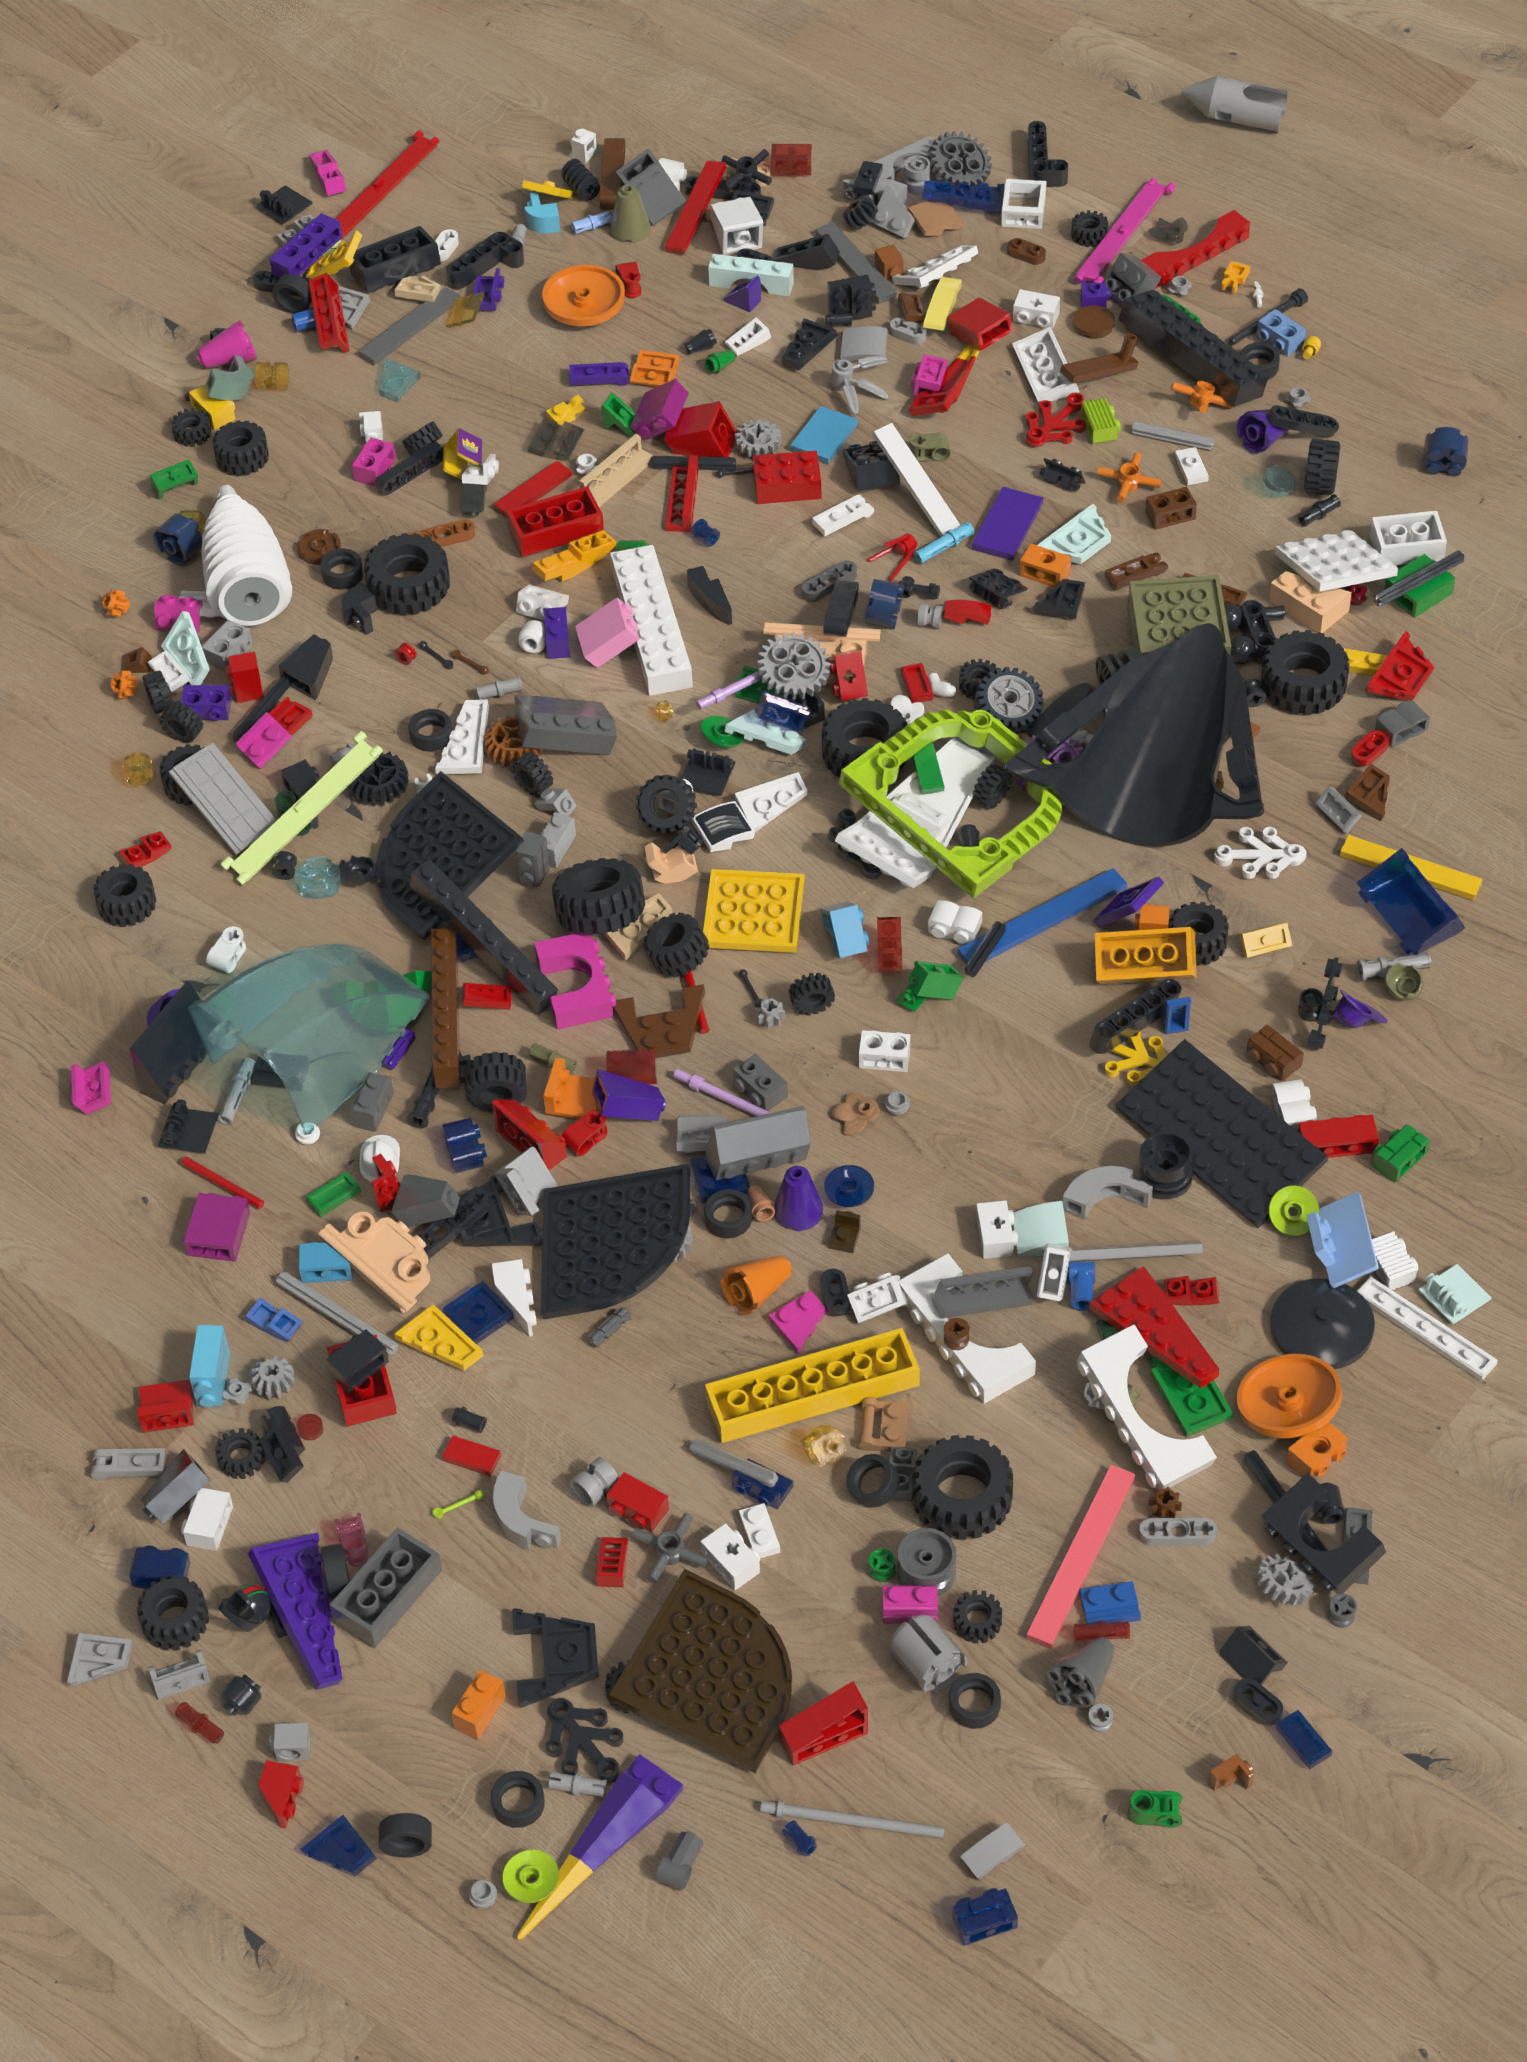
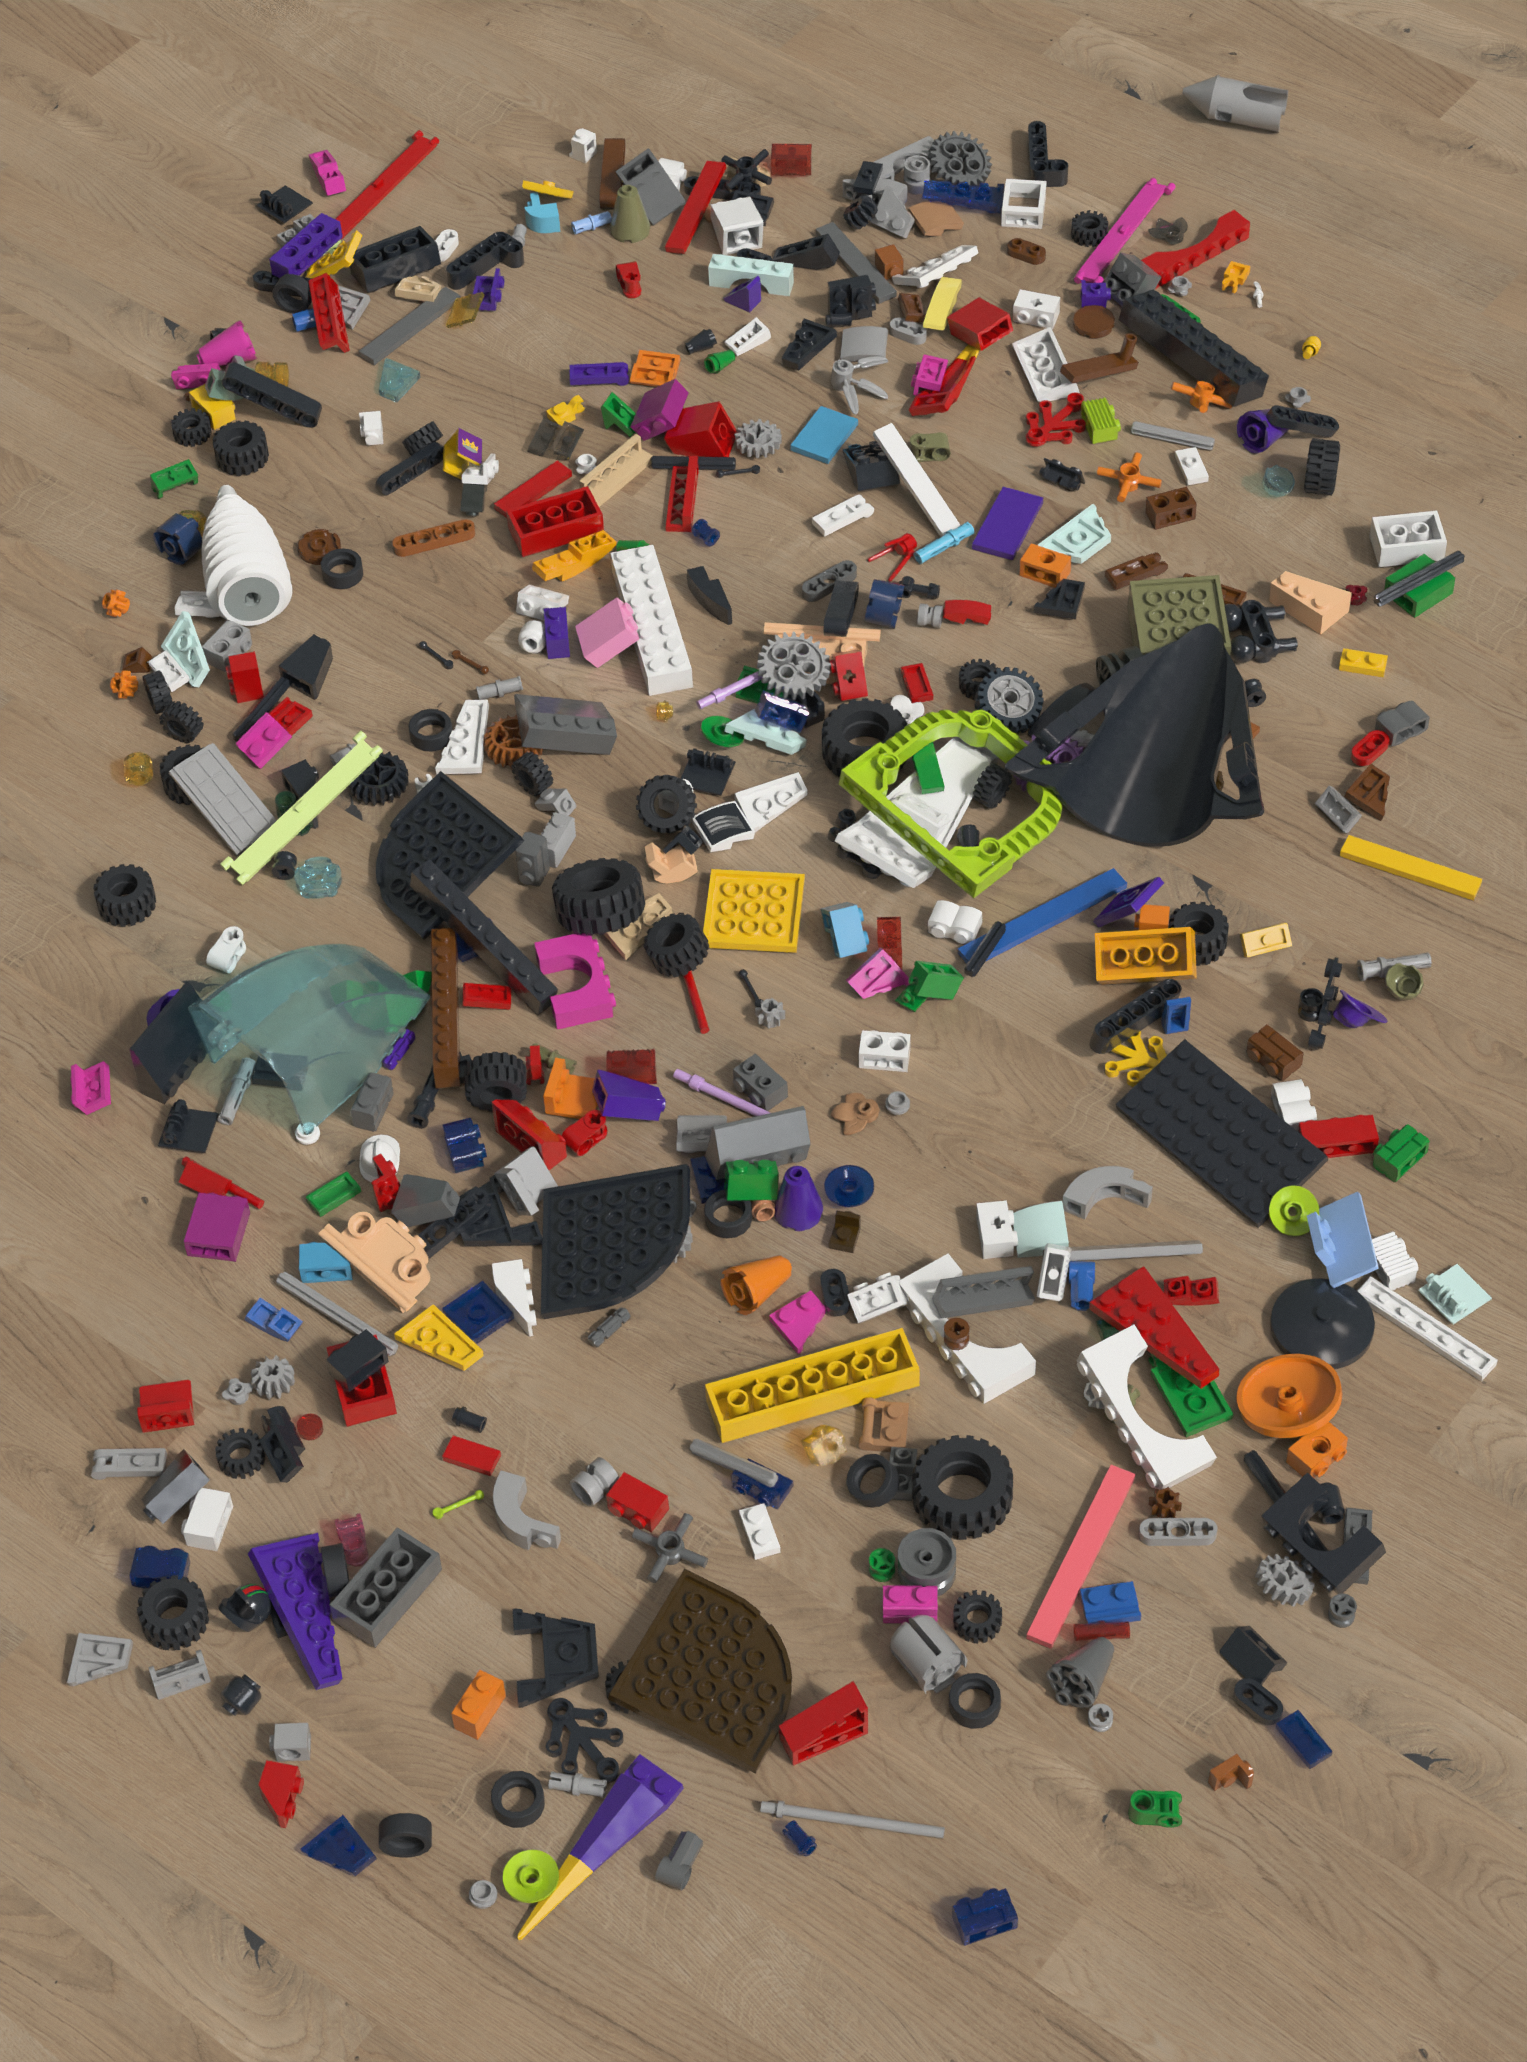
(149, 849): red slope -> none
(169, 608): dark pink bracket -> none
(192, 375): none -> dark pink bracket
(199, 1723): clear red axle -> none
(204, 1179): none -> red tile
(209, 701): dark purple brick -> none
(209, 1365): medium azure brick -> none
(271, 395): none -> black beam
(357, 607): black brick -> none
(357, 870): black hair -> none
(373, 461): dark pink brick -> none
(405, 653): red bush -> none
(407, 554): black tyre -> none
(534, 1066): none -> red plate
(580, 180): black piece -> none
(583, 295): orange dish -> none
(612, 1579): red slope -> none
(667, 1031): reddish brown wing -> none
(731, 1556): white brick -> none
(751, 1181): none -> green piece
(787, 477): red brick -> none
(811, 993): black tyre -> none
(877, 975): none -> wing
(940, 688): white arm -> none
(992, 1850): light grey slope -> none
(995, 587): black hinge -> none
(1166, 1164): black wheel -> none
(1264, 351): black tyre -> none
(1281, 332): medium blue brick -> none
(1287, 853): white plant -> none
(1297, 298): black piece -> none
(1309, 652): black tyre -> none
(1319, 510): black pin -> none
(1335, 560): white plate -> none
(1401, 672): red wing -> none
(1409, 904): clear blue windscreen -> none
(1445, 451): dark blue brick -> none

